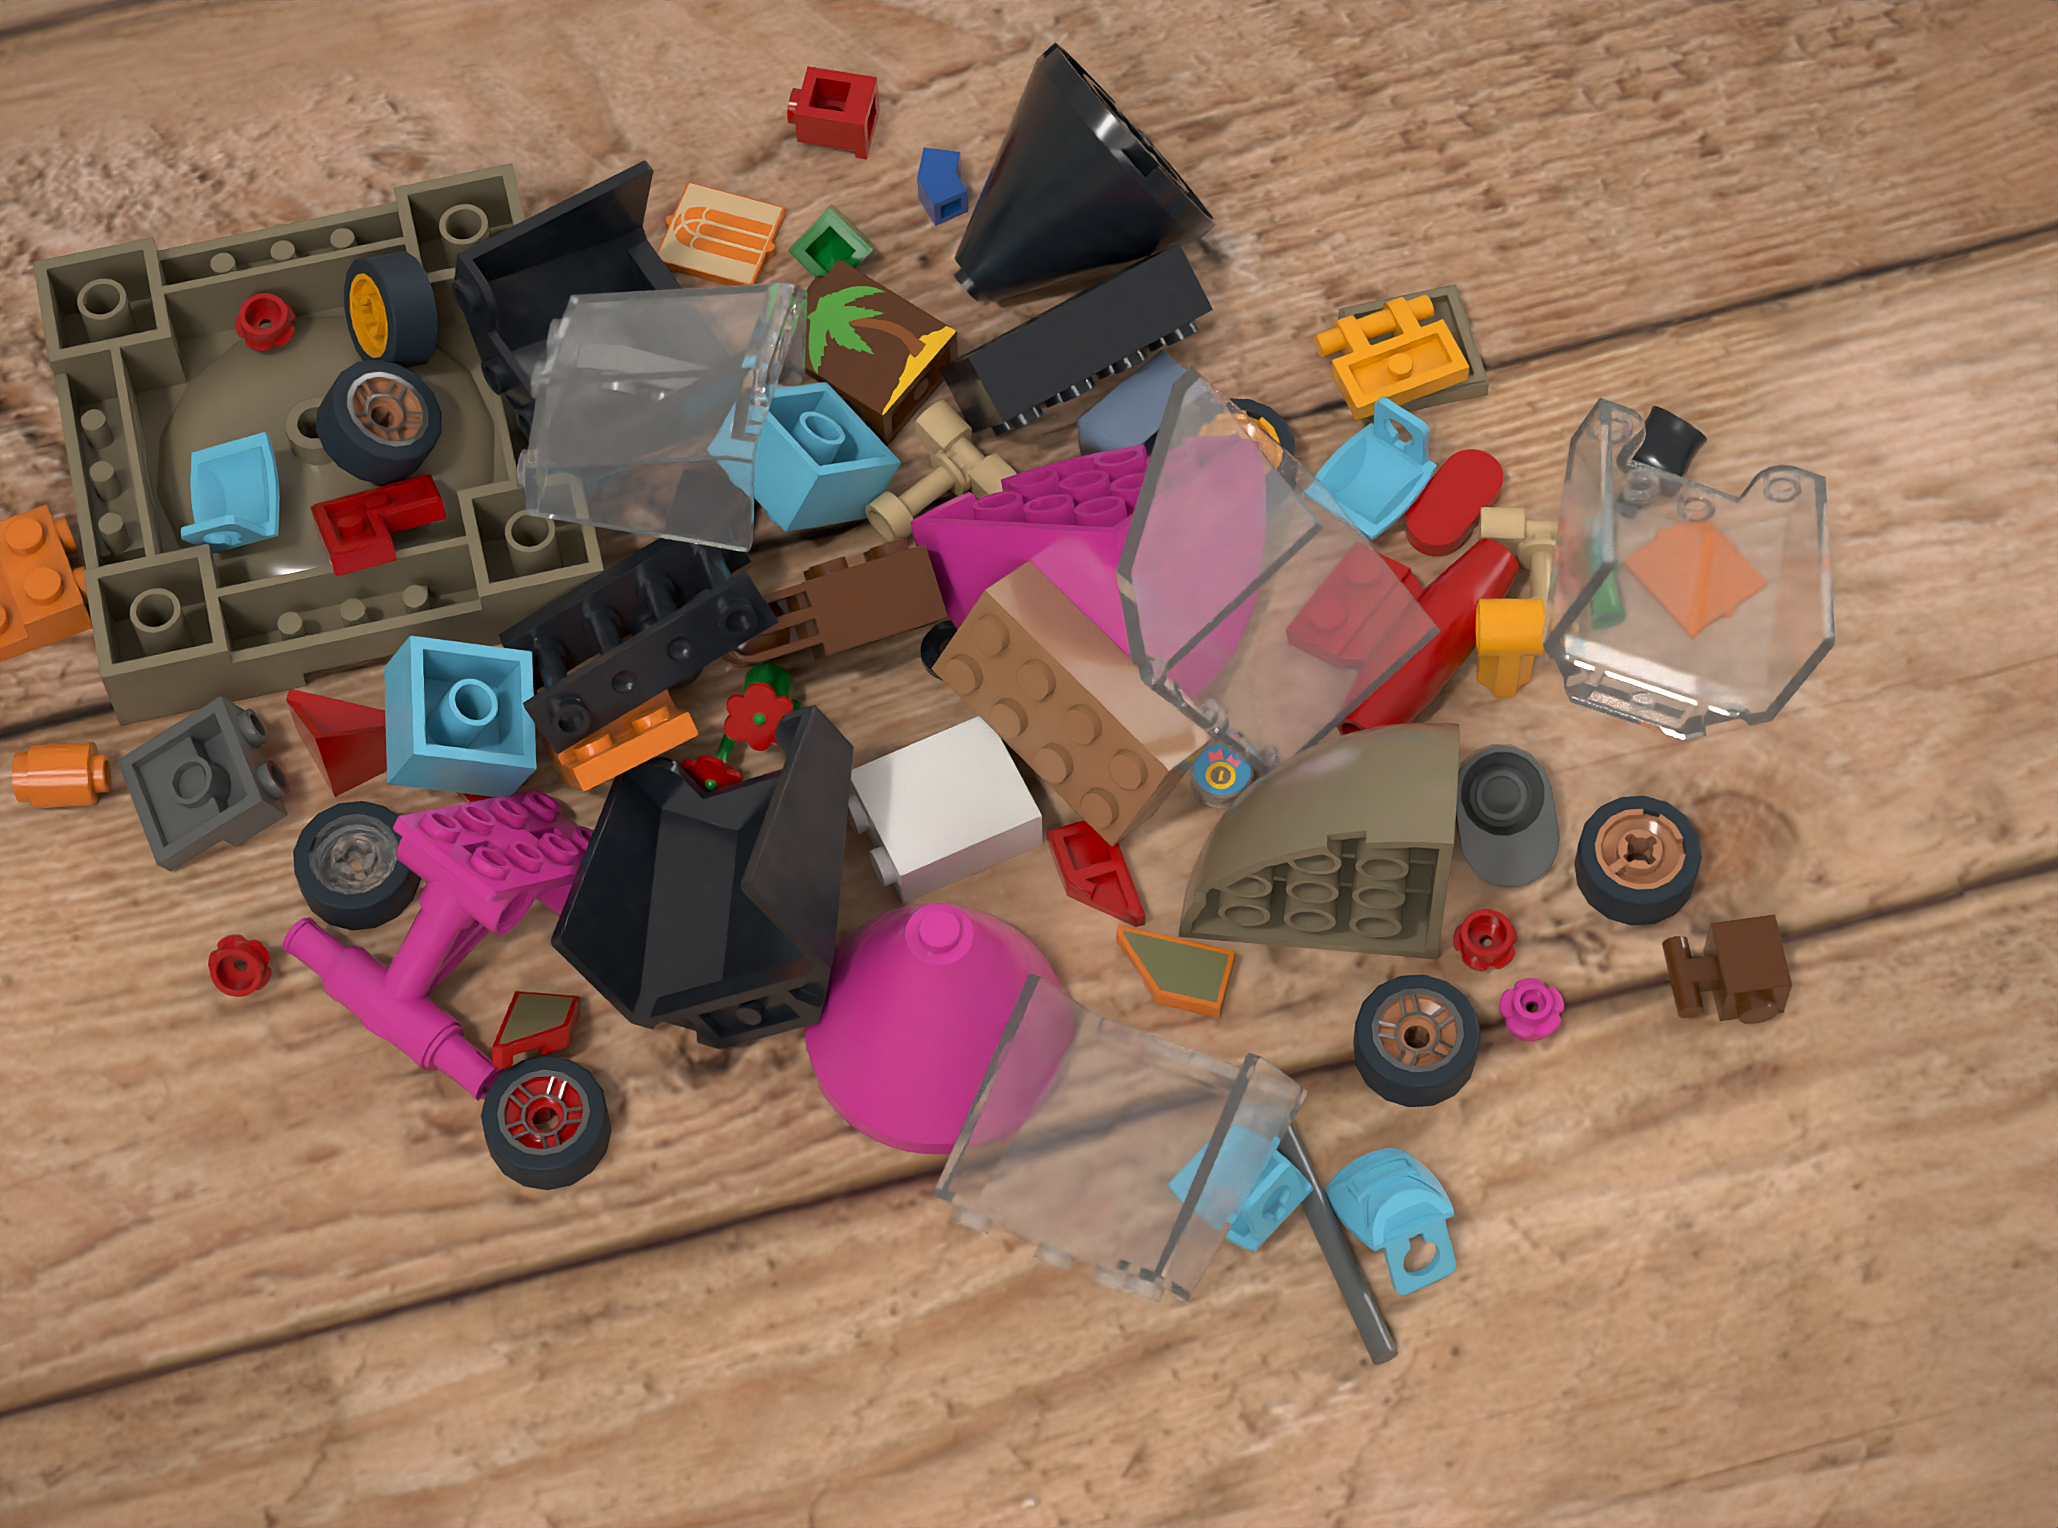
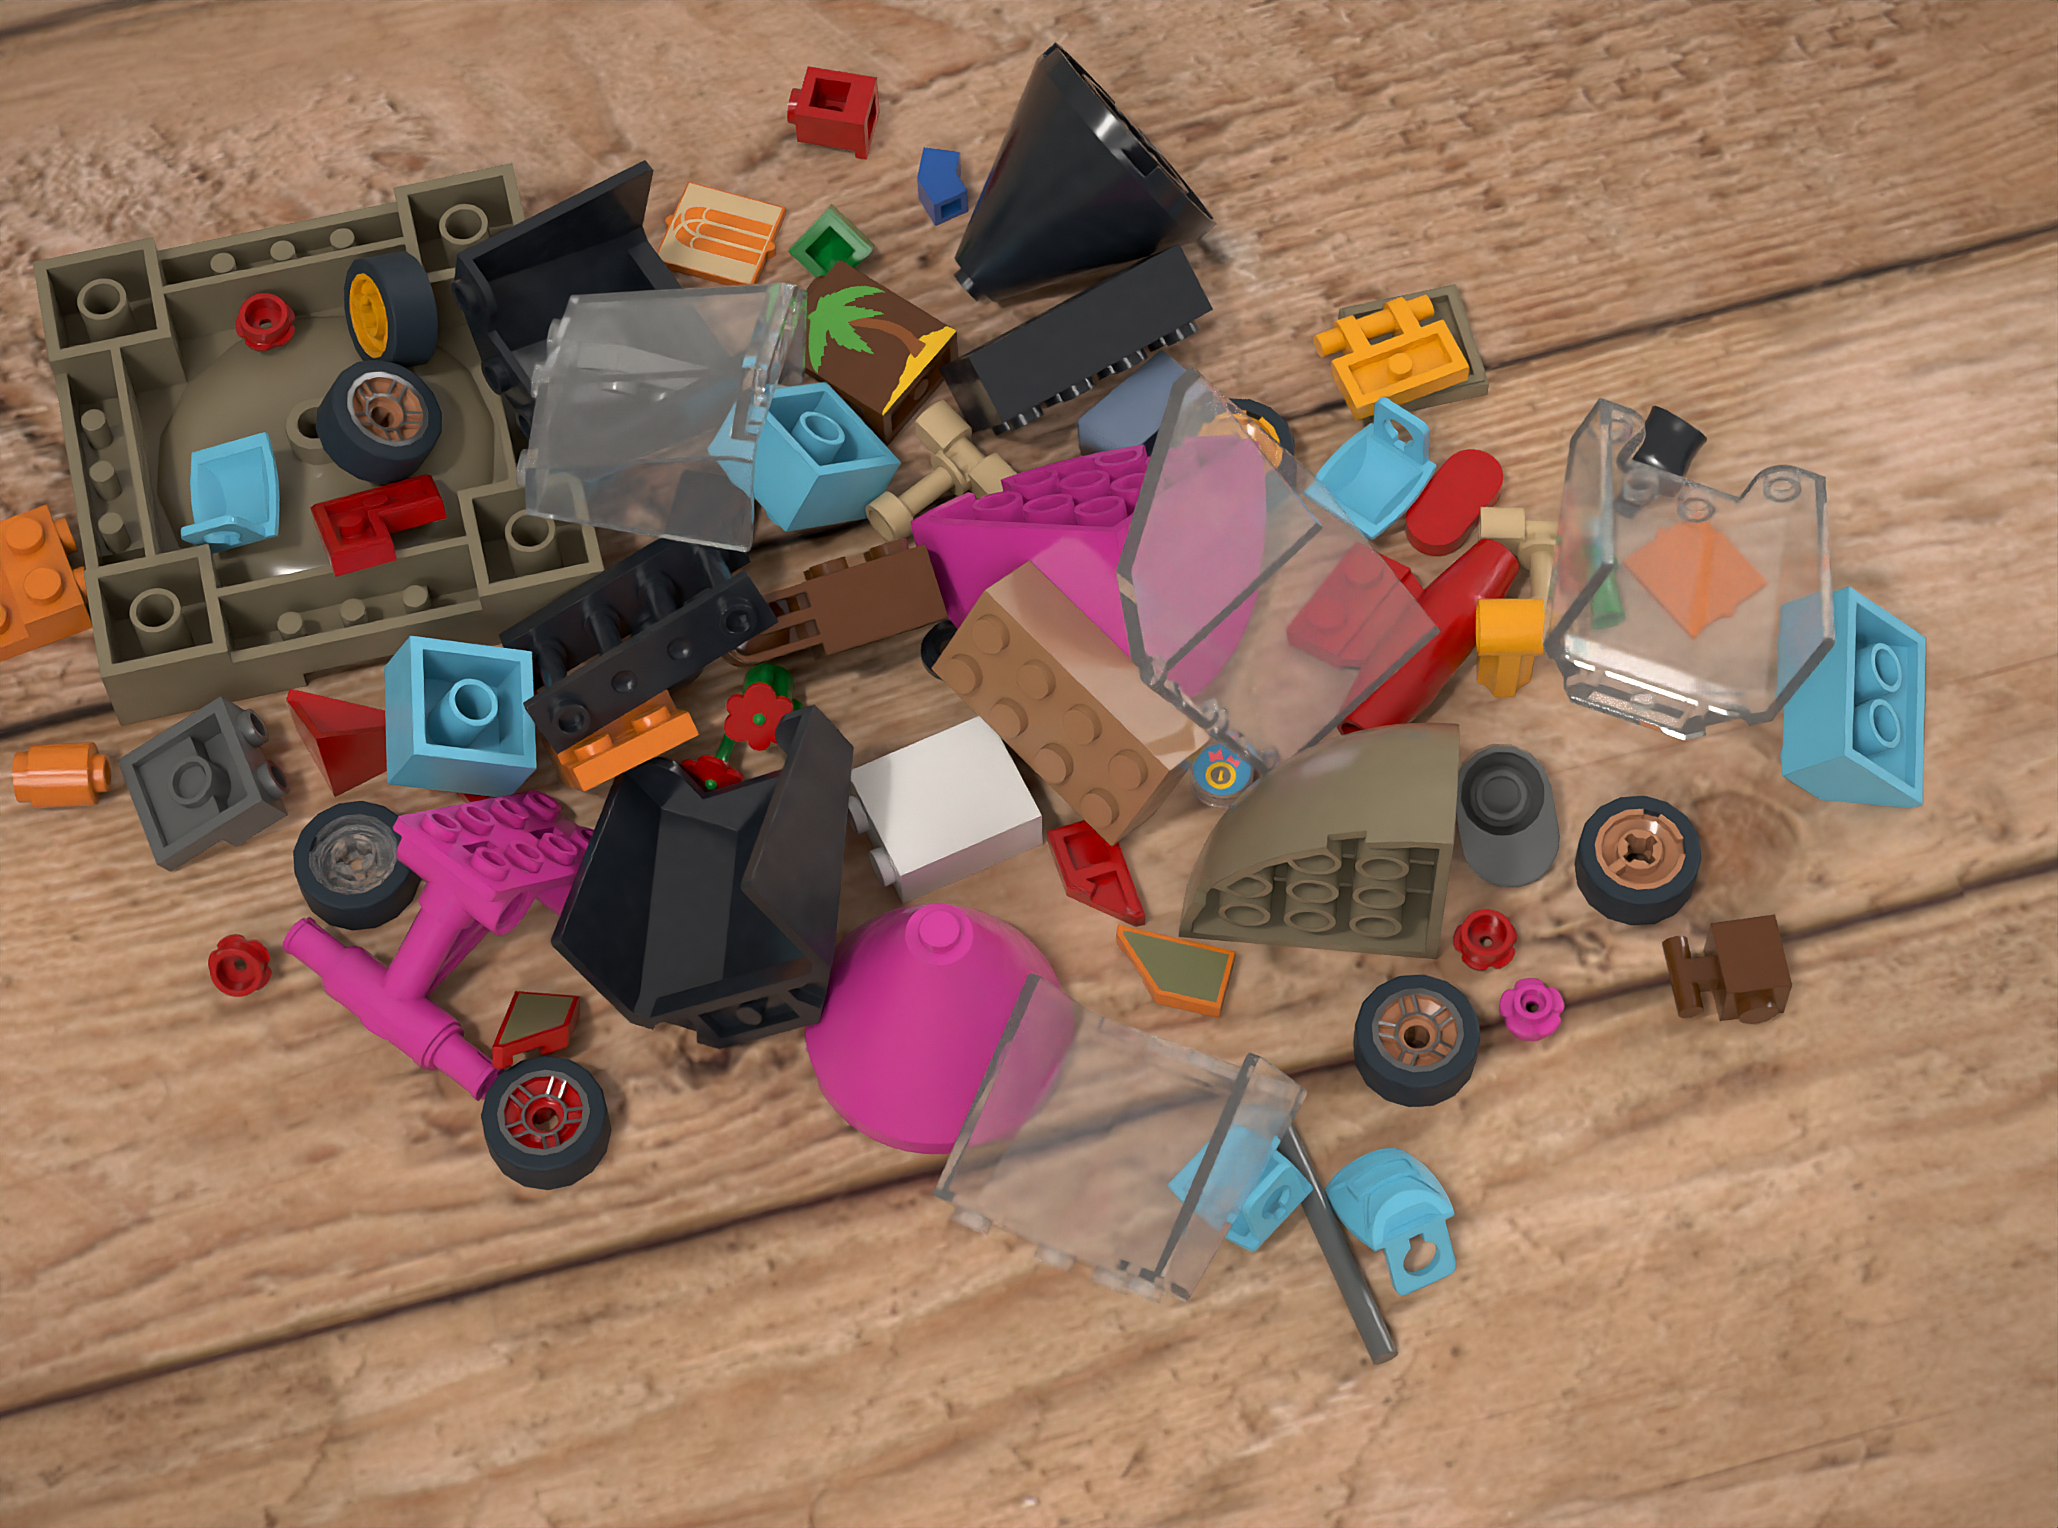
(1860, 713): none -> medium azure slope

